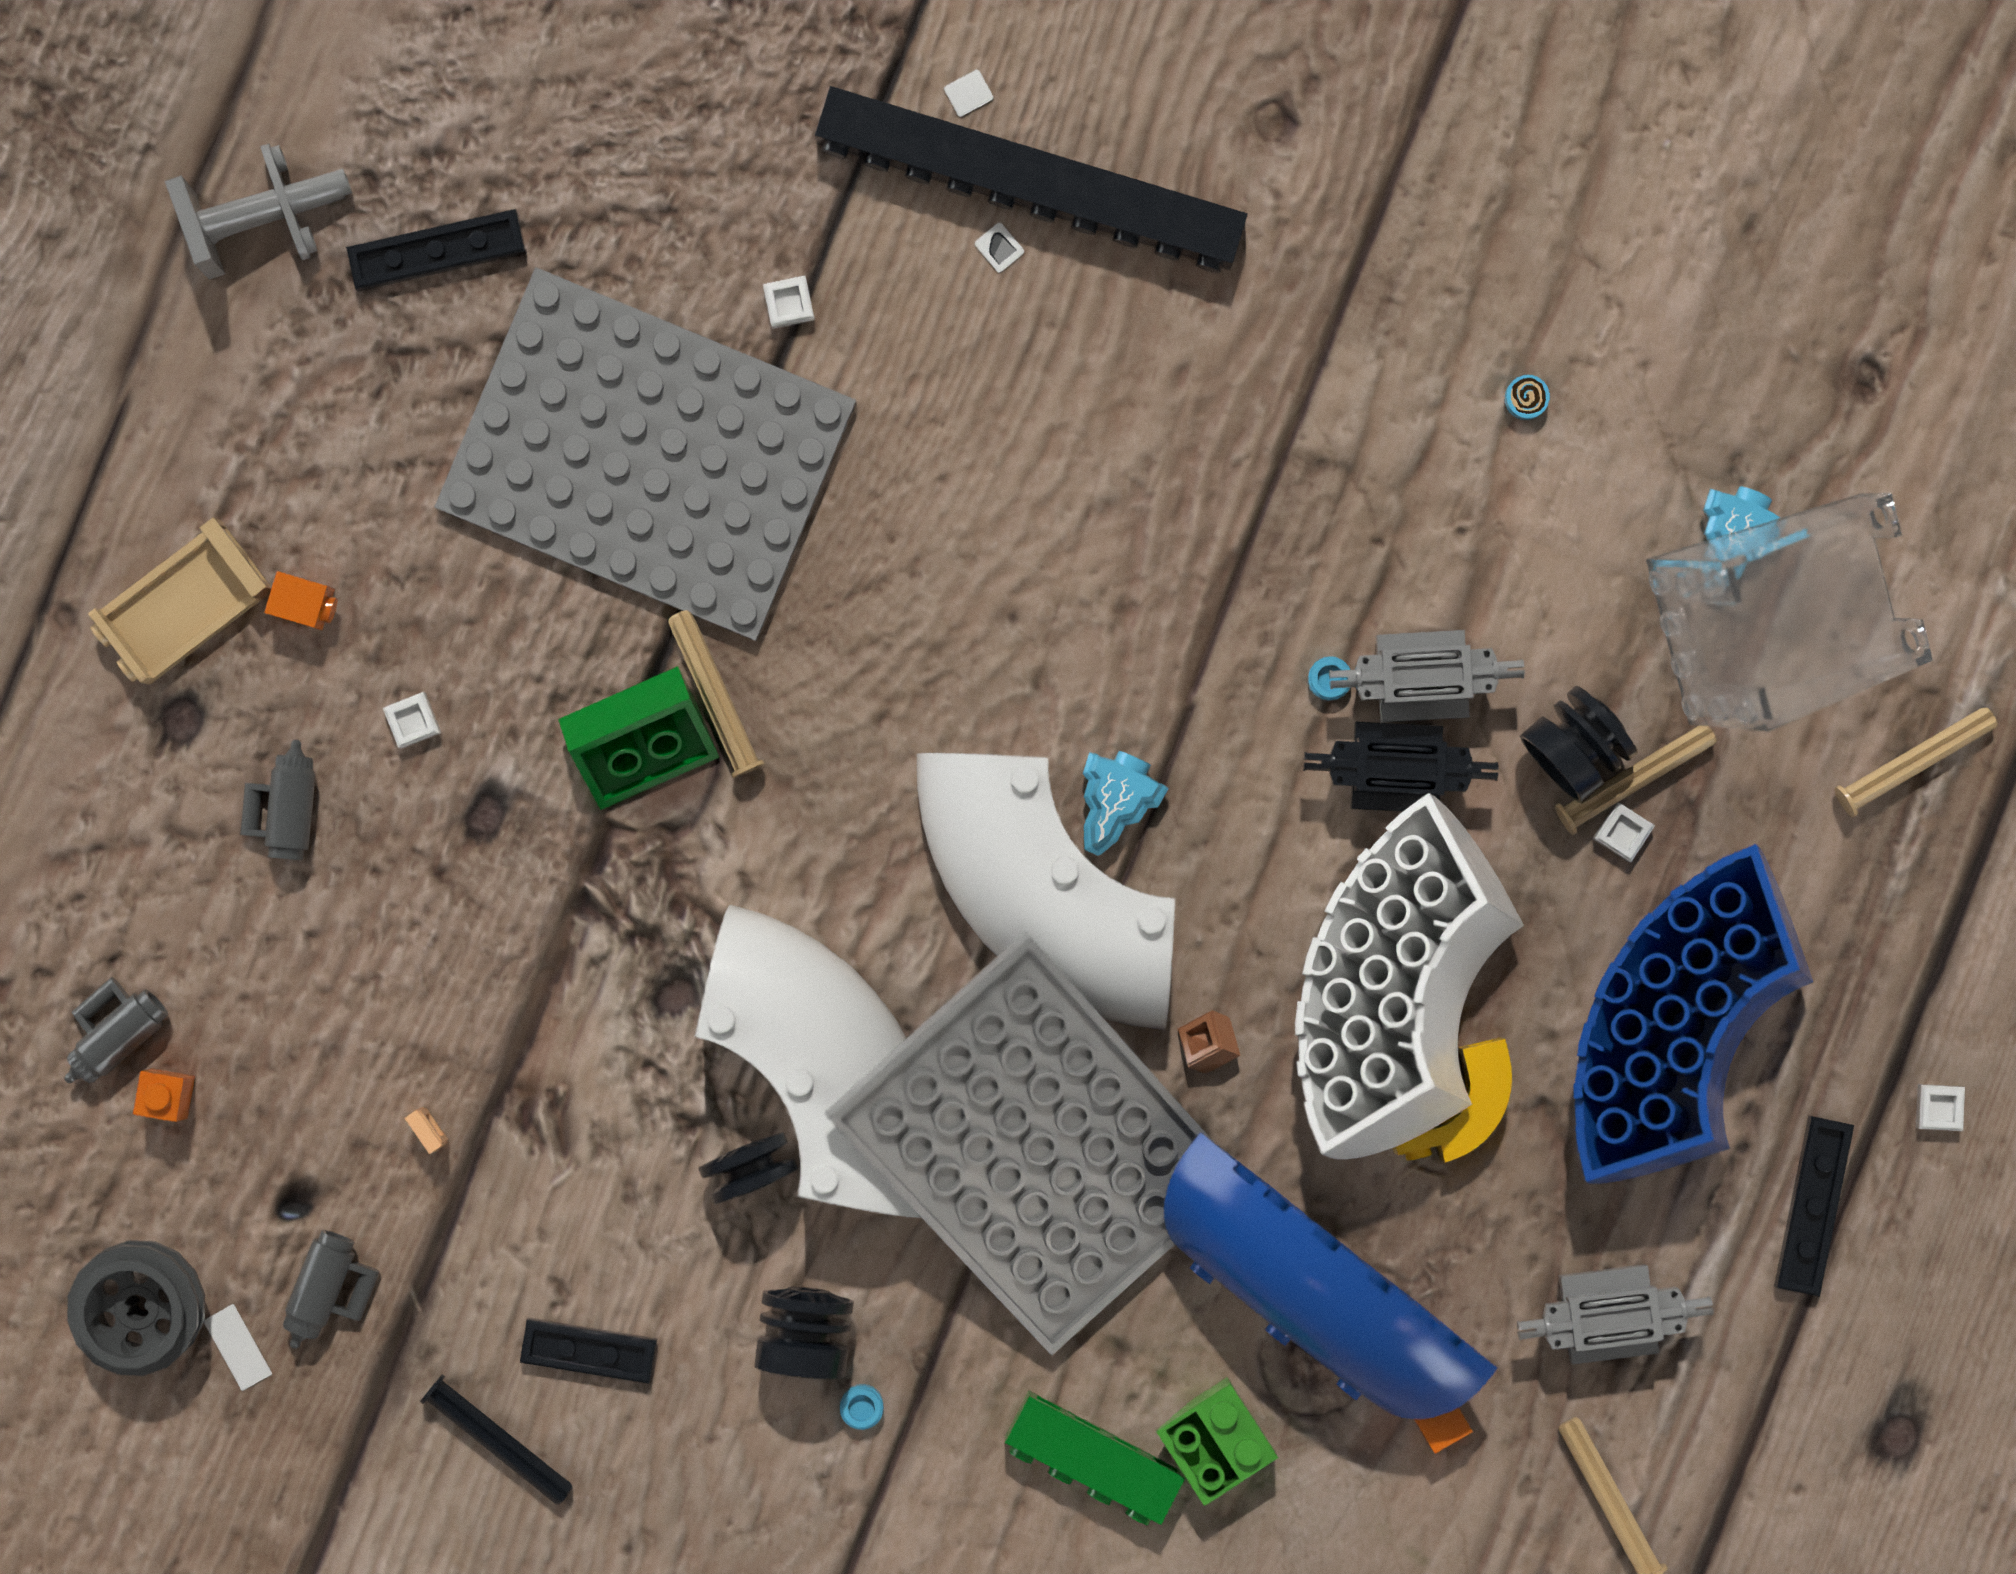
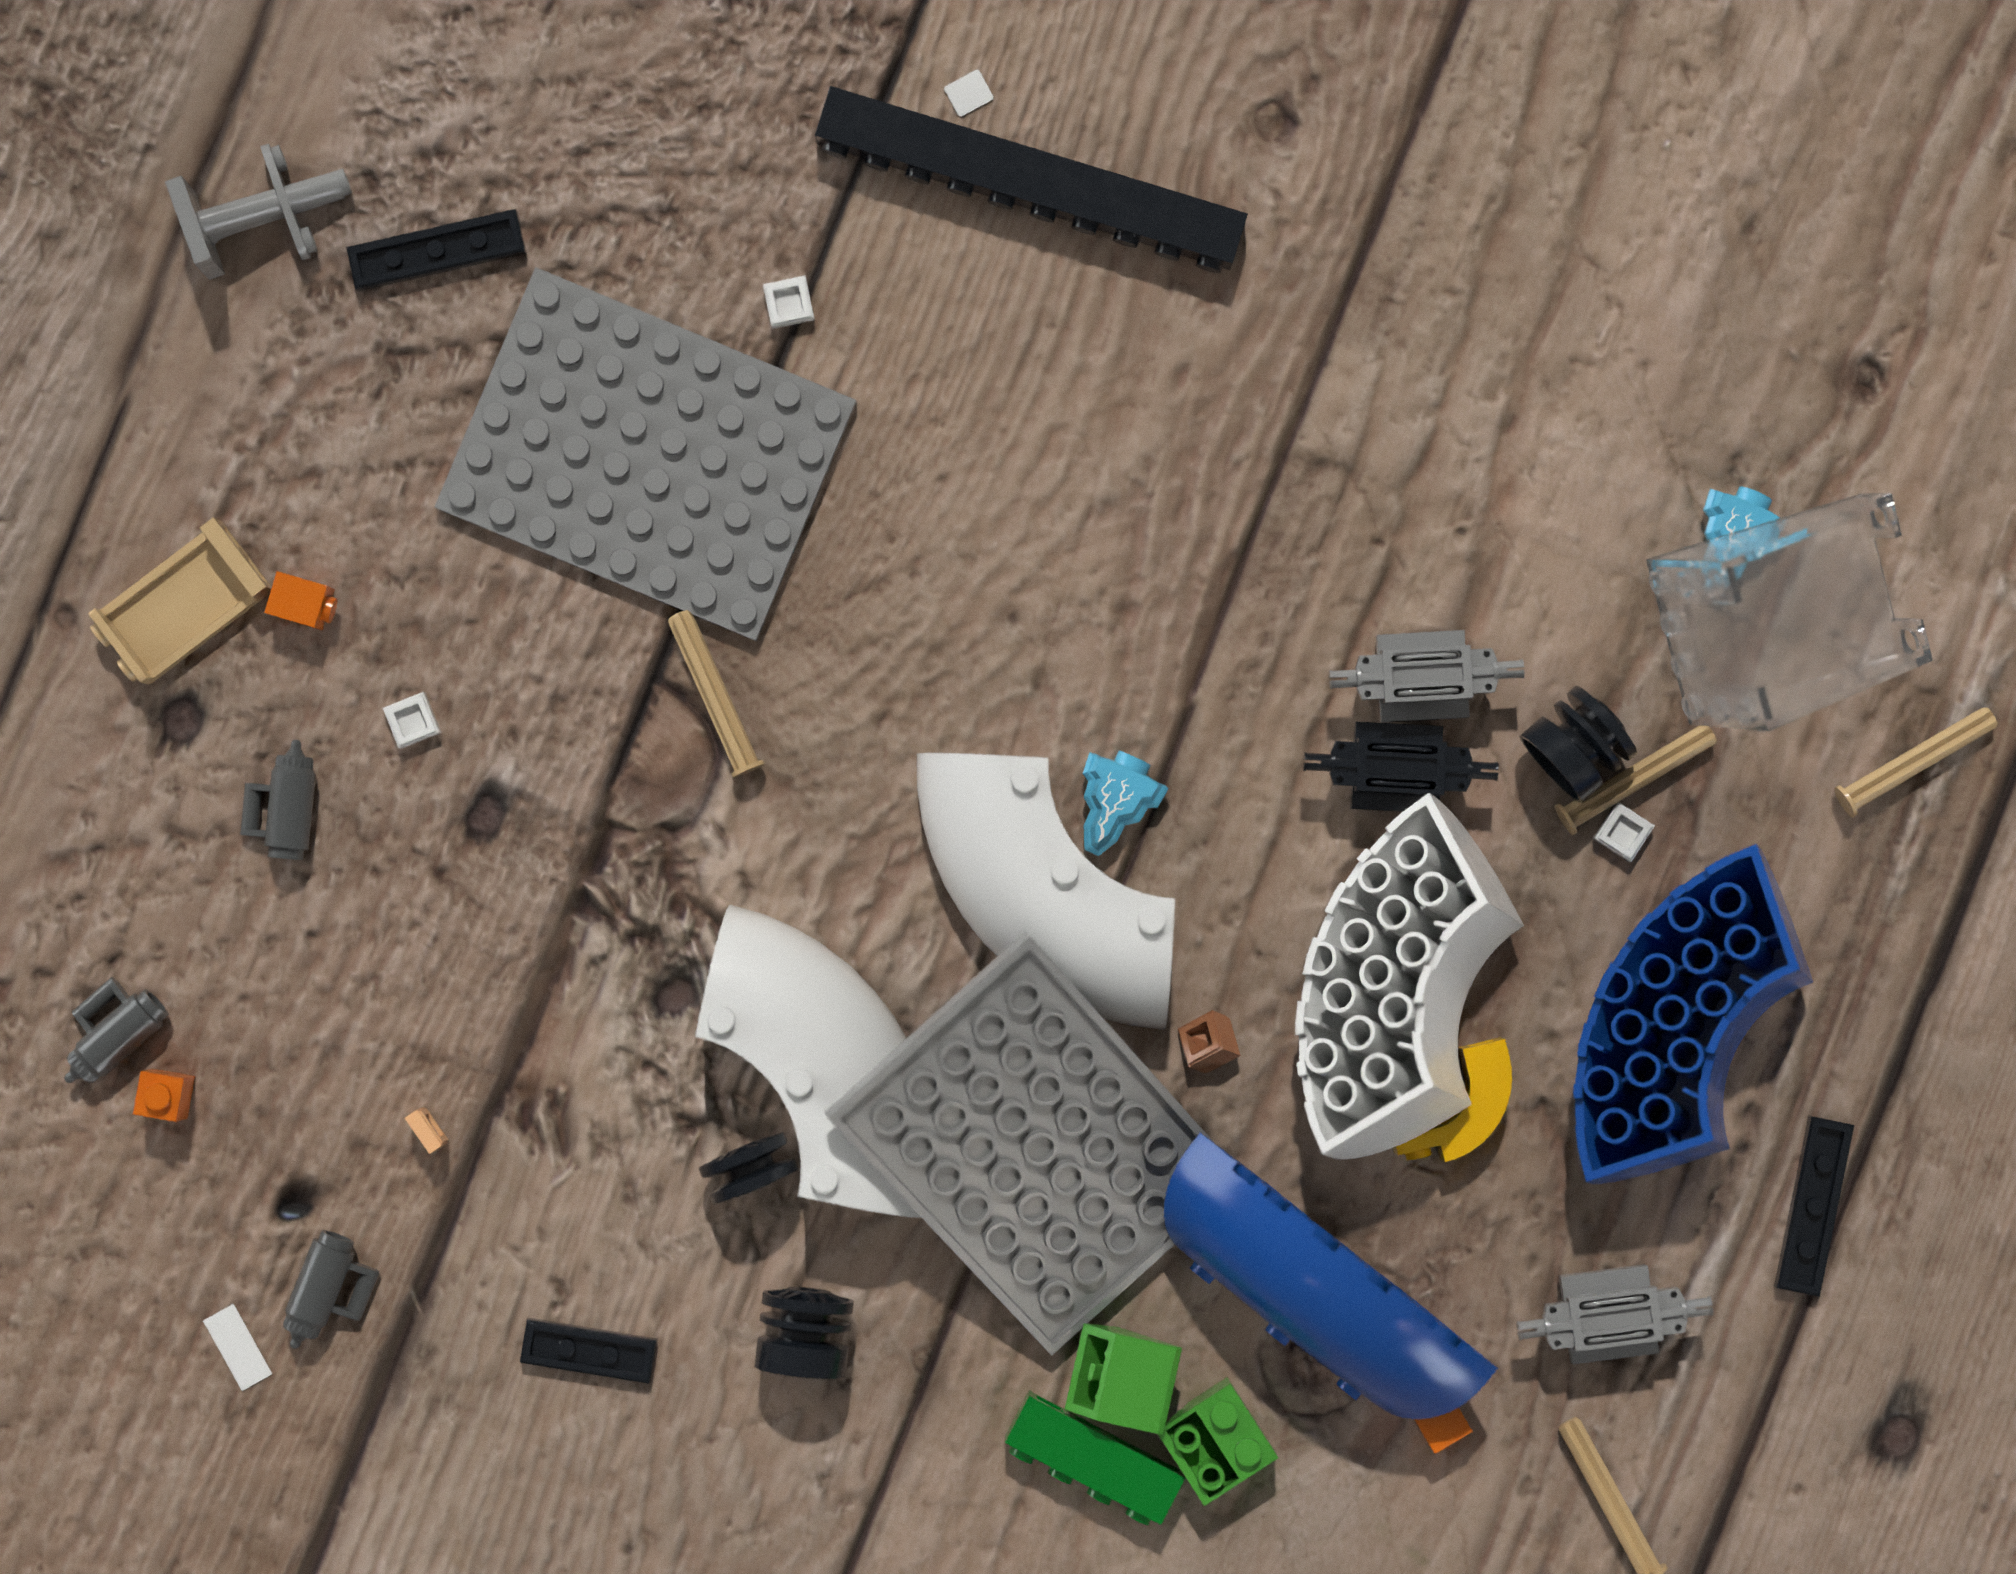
(170, 1292): dark grey wheel -> none
(497, 1441): black axle -> none
(638, 738): green slope -> none
(861, 1406): medium azure tile -> none
(999, 247): white sticker -> none
(1123, 1378): none -> bright green slope
(1319, 678): medium azure tile -> none
(1527, 397): tile -> none
(1940, 1107): white tile -> none

